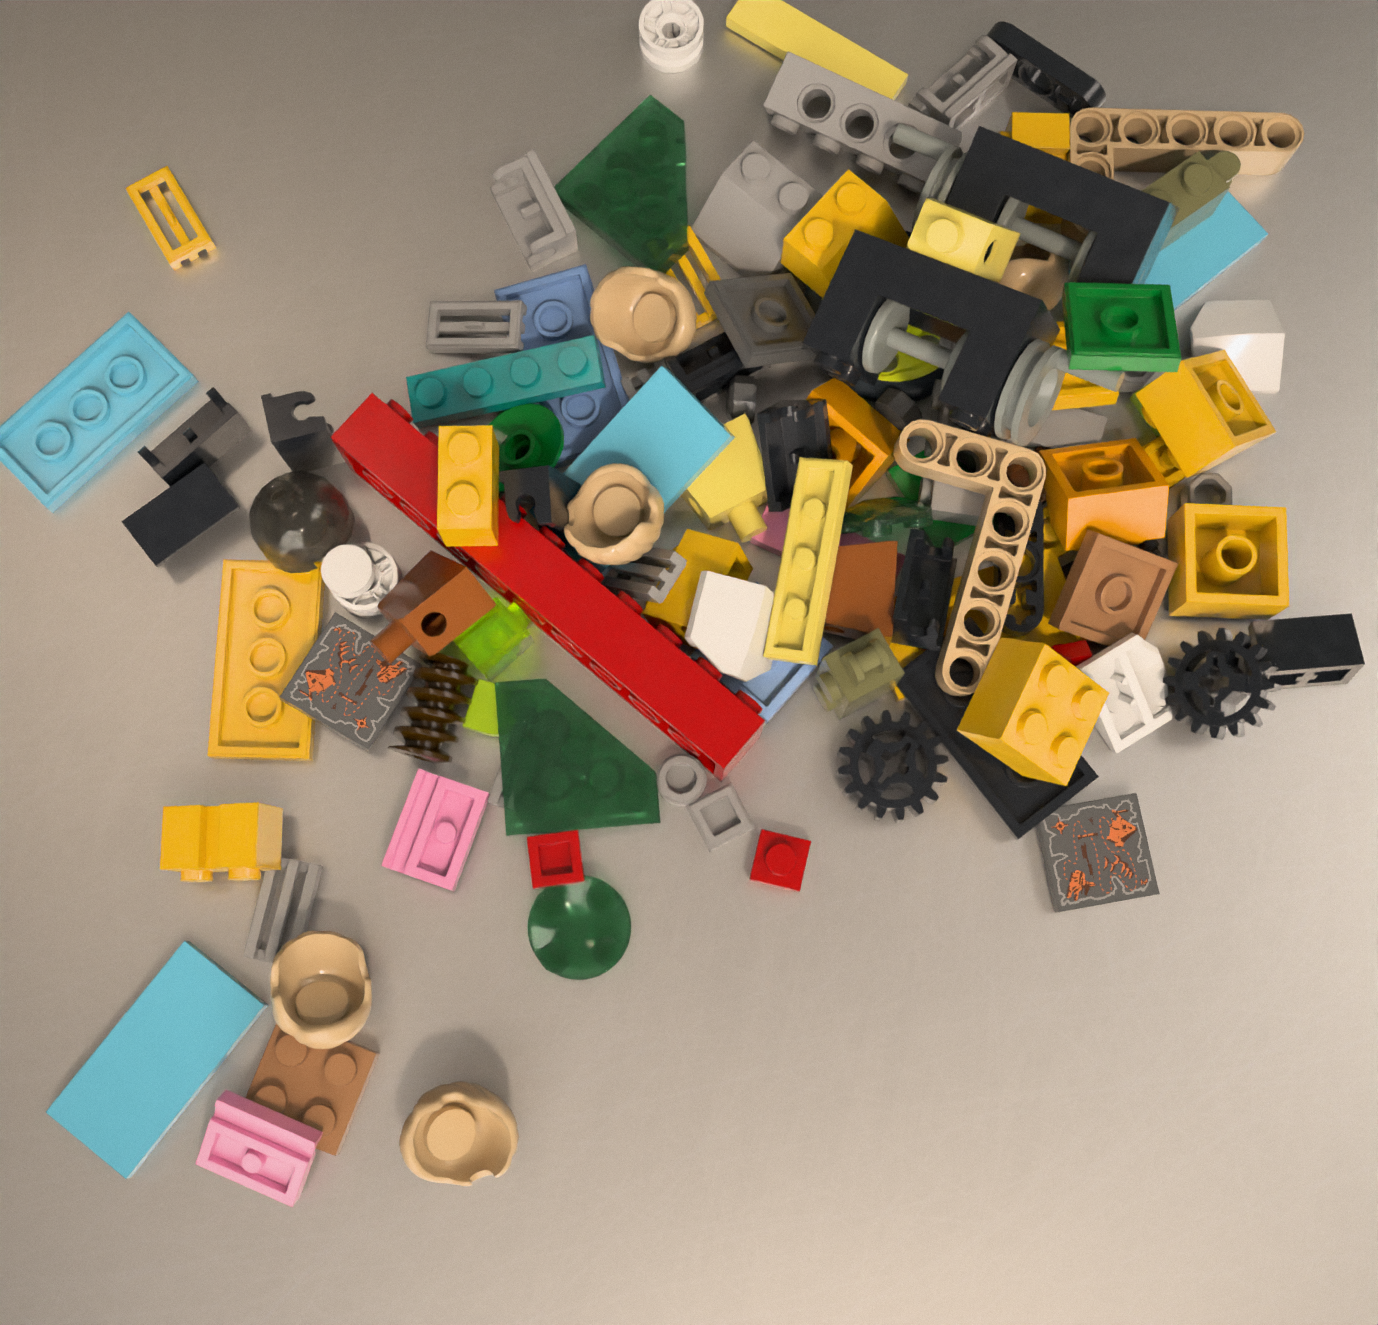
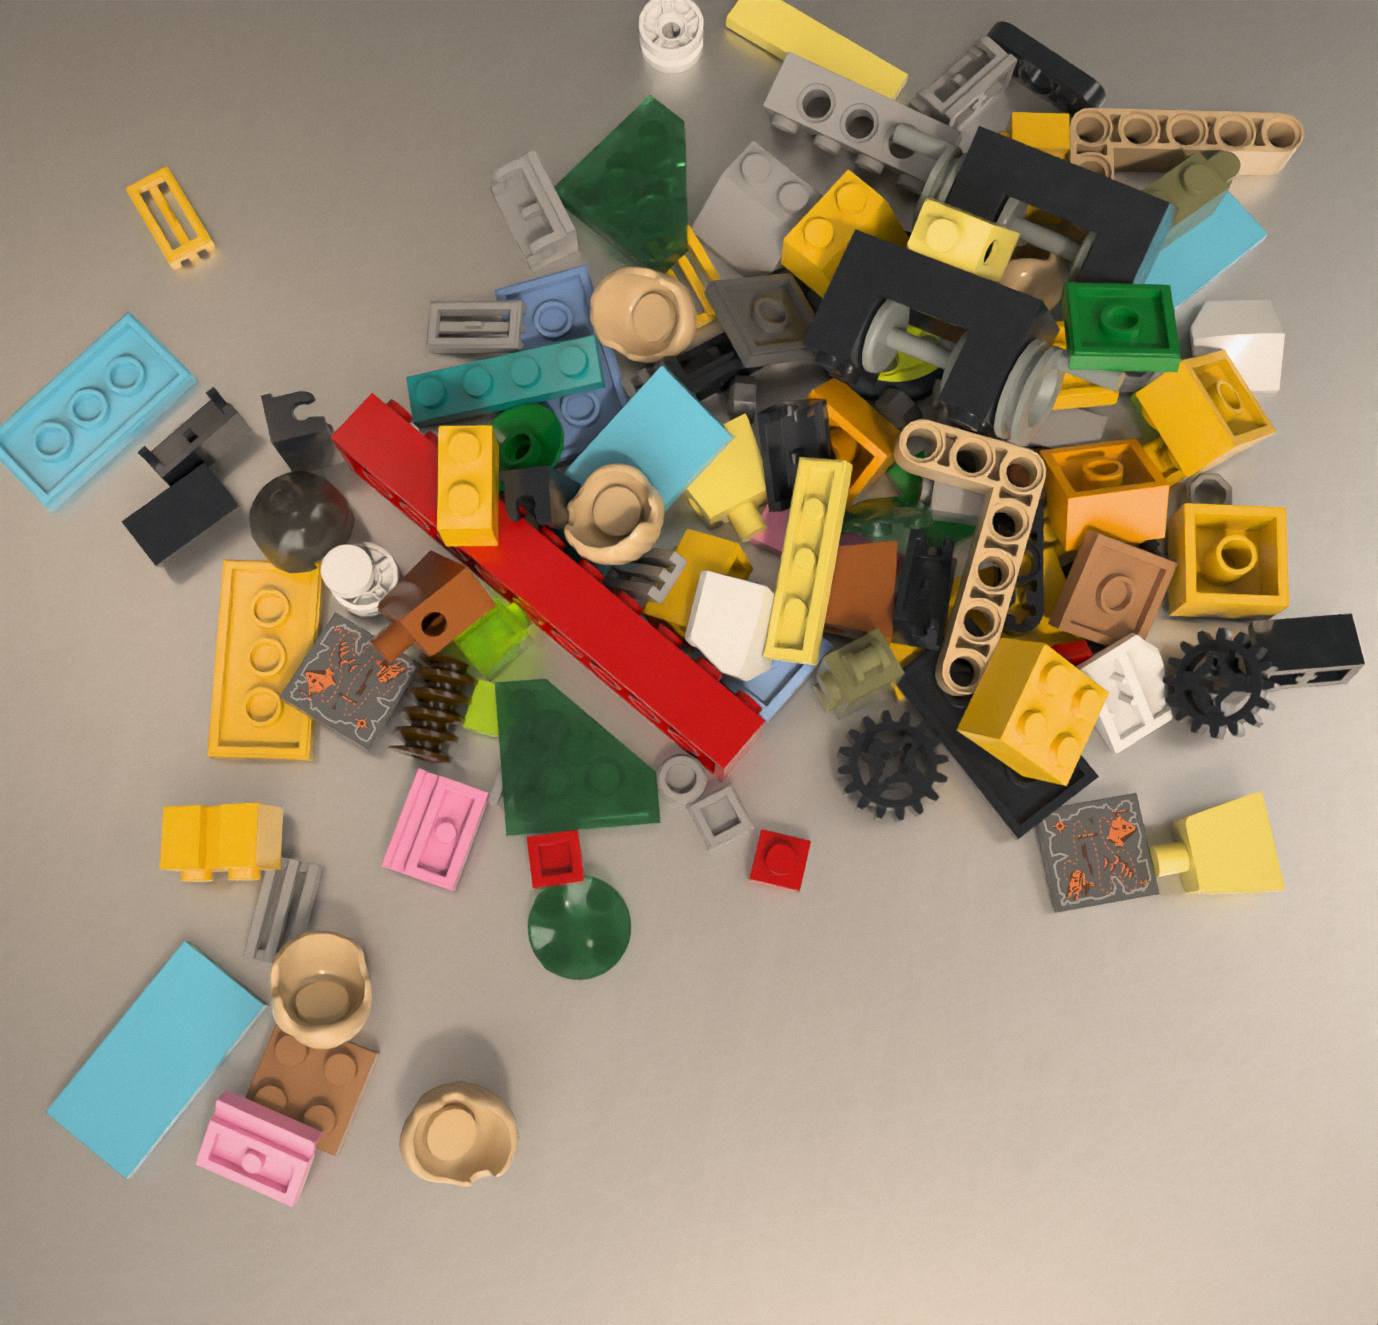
(1223, 850): none -> light yellow torso

